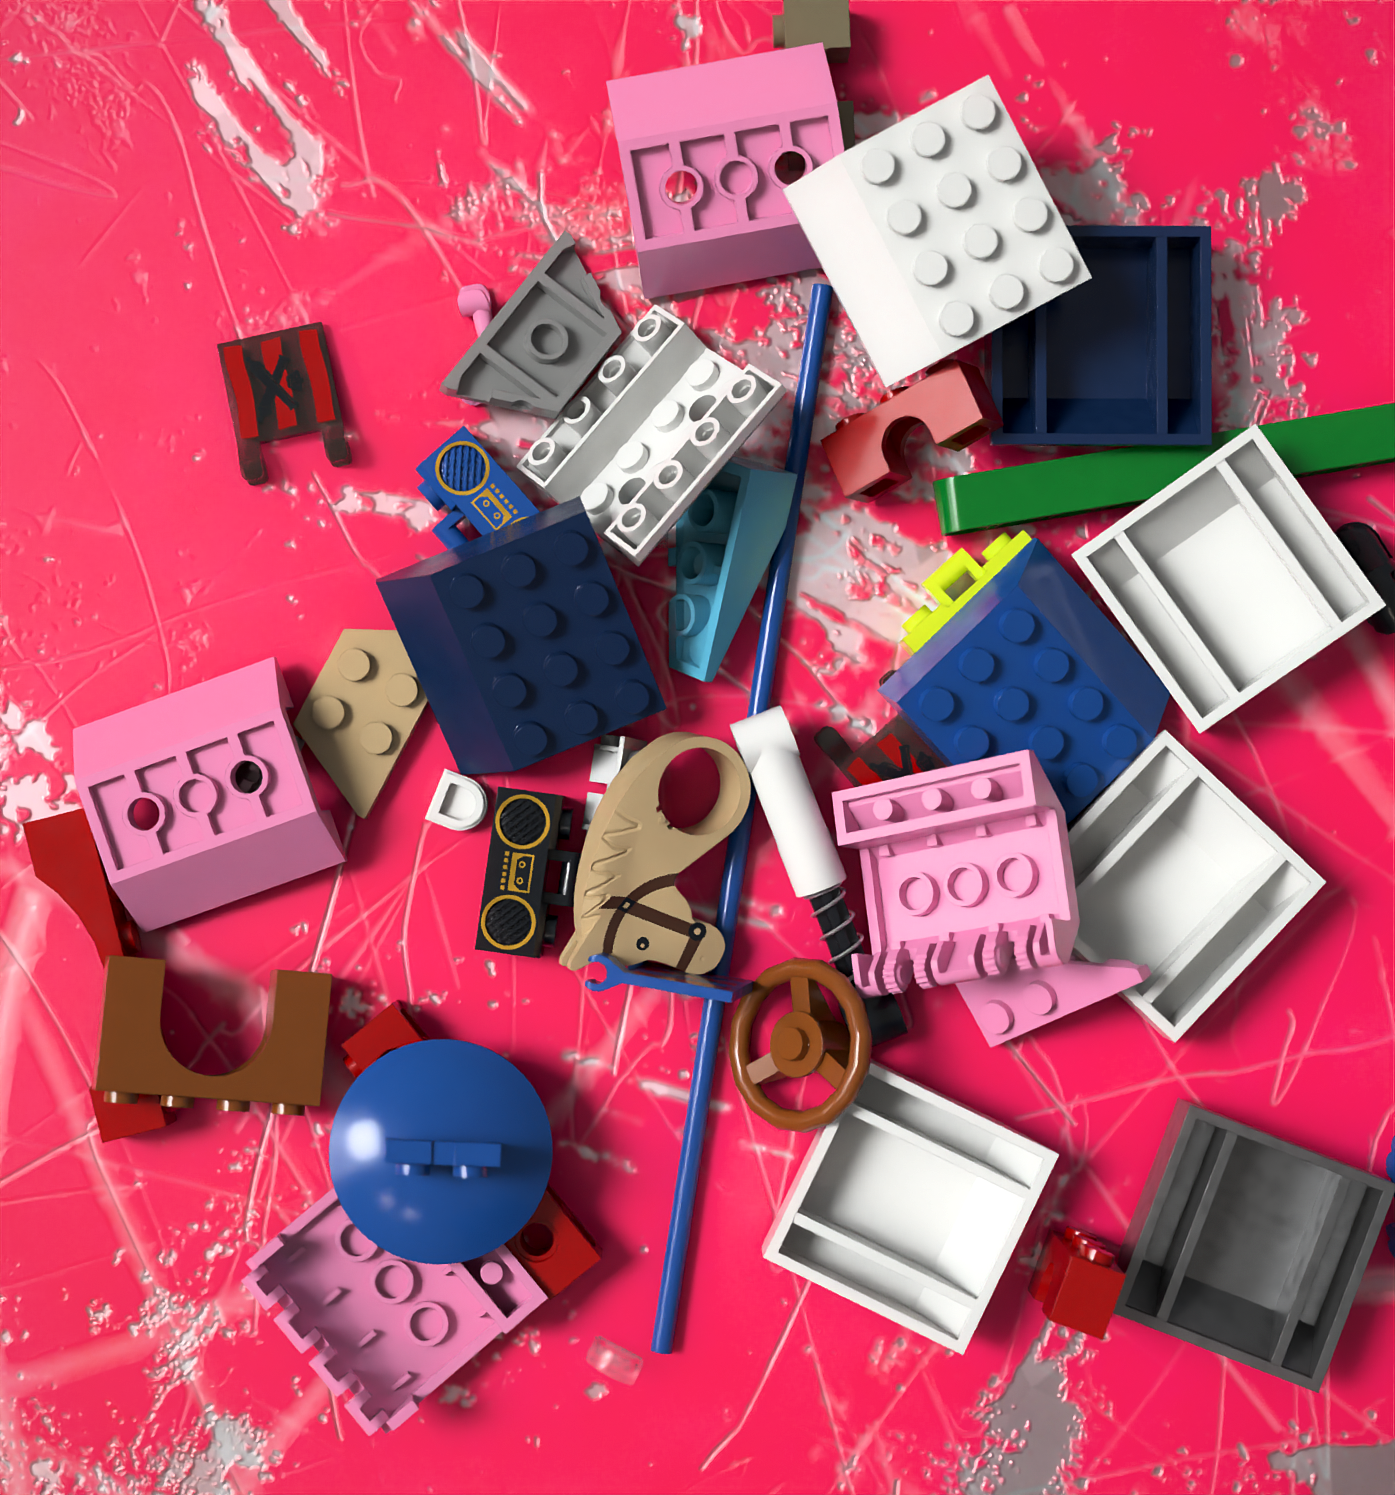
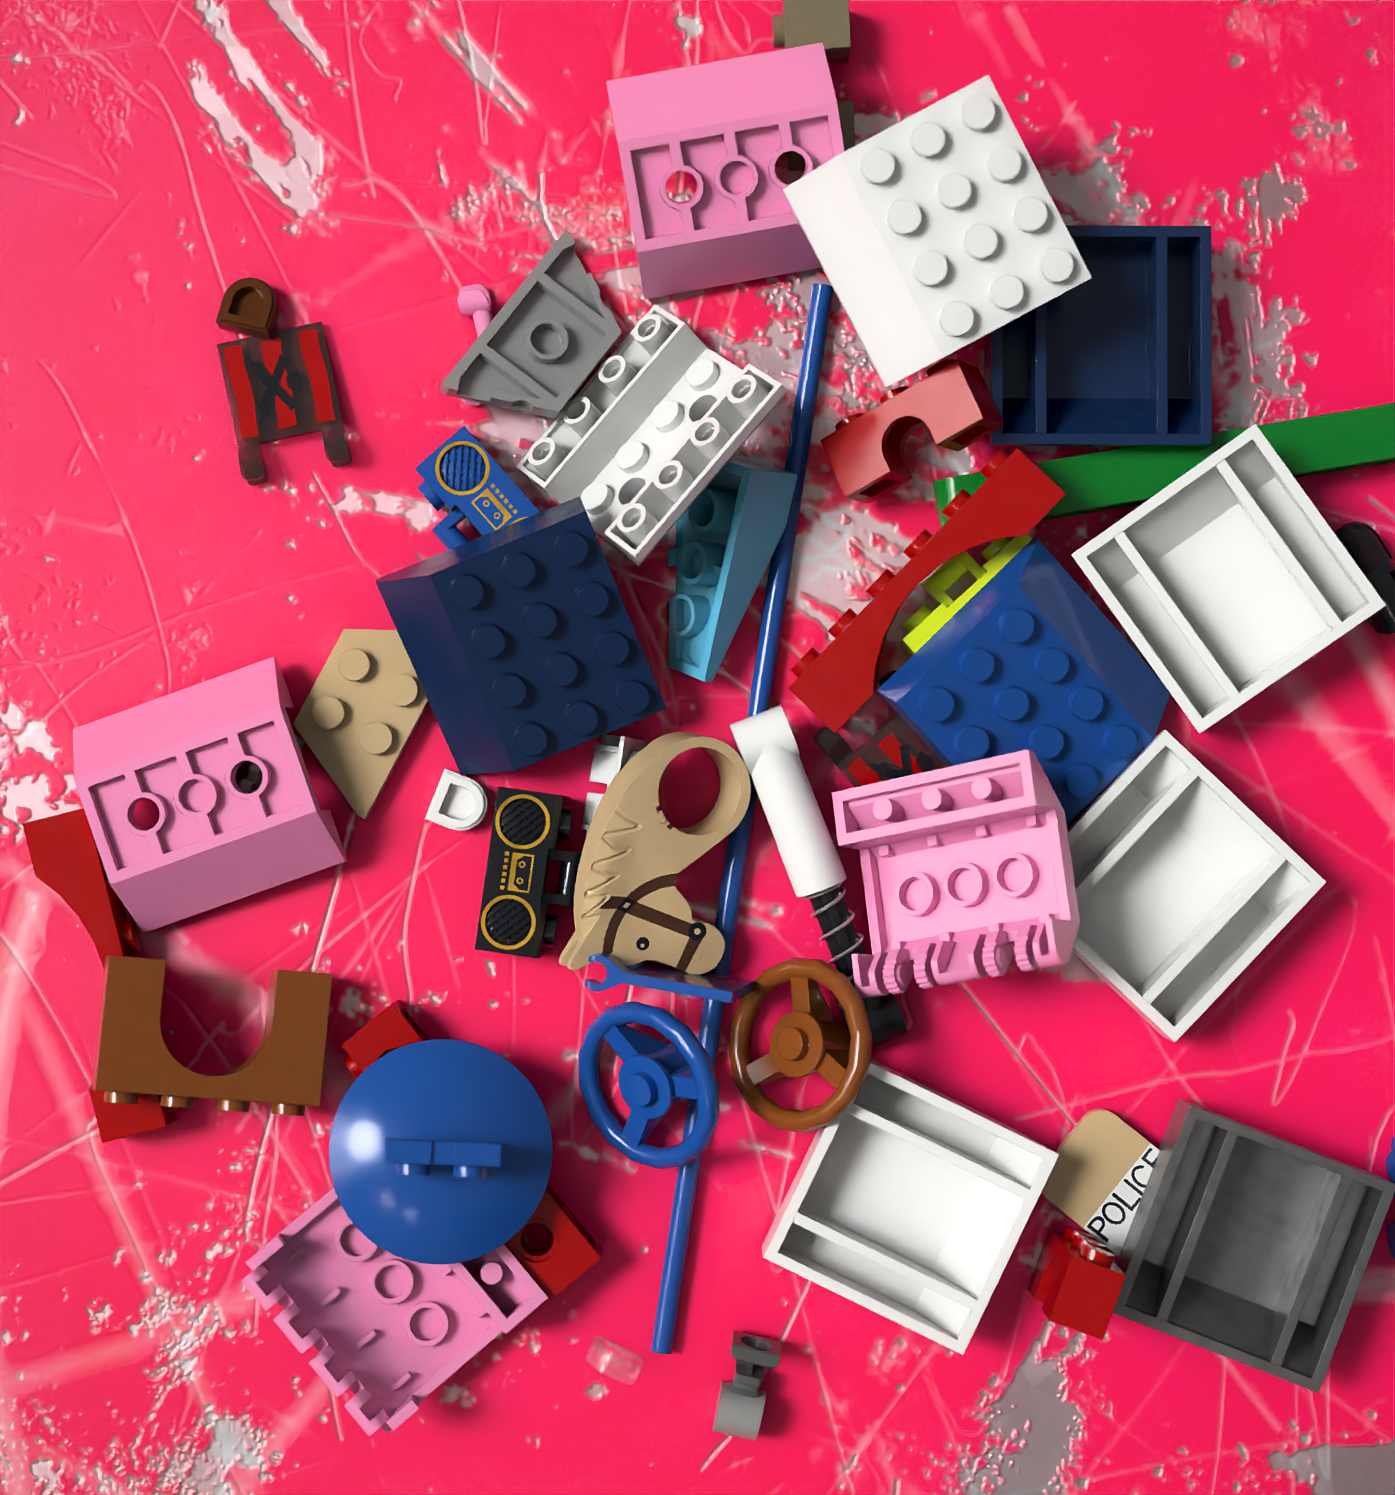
(249, 308): none -> reddish brown tile
(649, 1082): none -> blue piece
(741, 1400): none -> leg
(1002, 507): none -> red arch
(1028, 999): bright pink wing -> none
(1101, 1176): none -> tan piece

